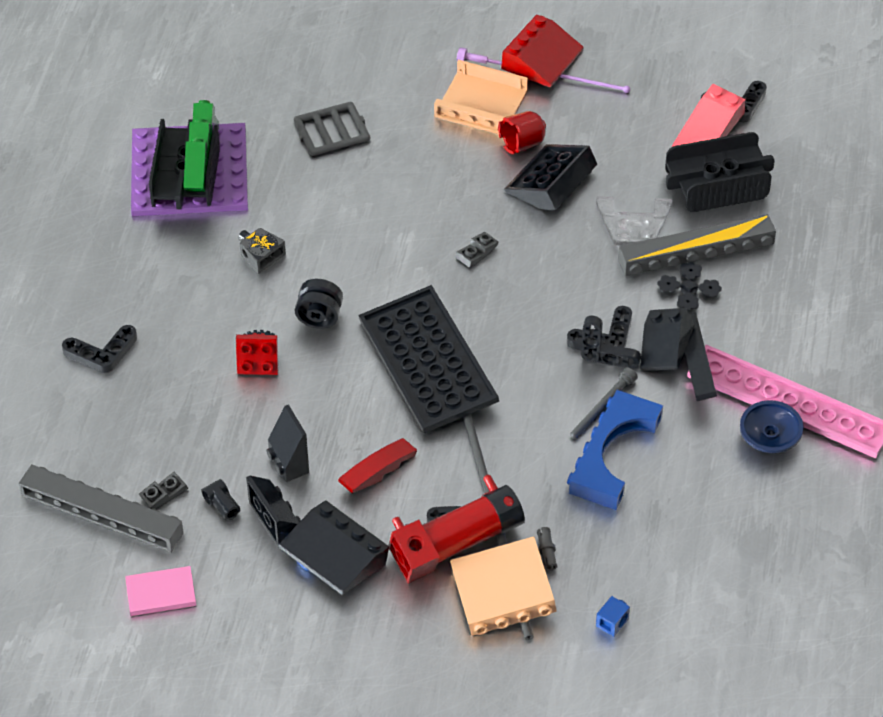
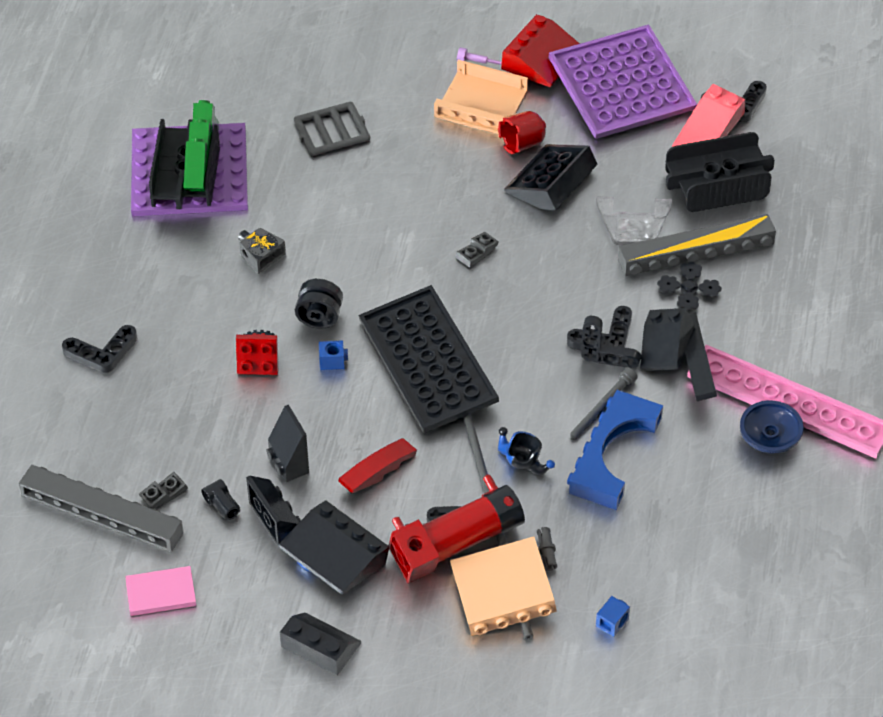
(318, 642): none -> black slope
(332, 355): none -> blue brick
(523, 451): none -> black piece
(622, 81): none -> medium lavender plate

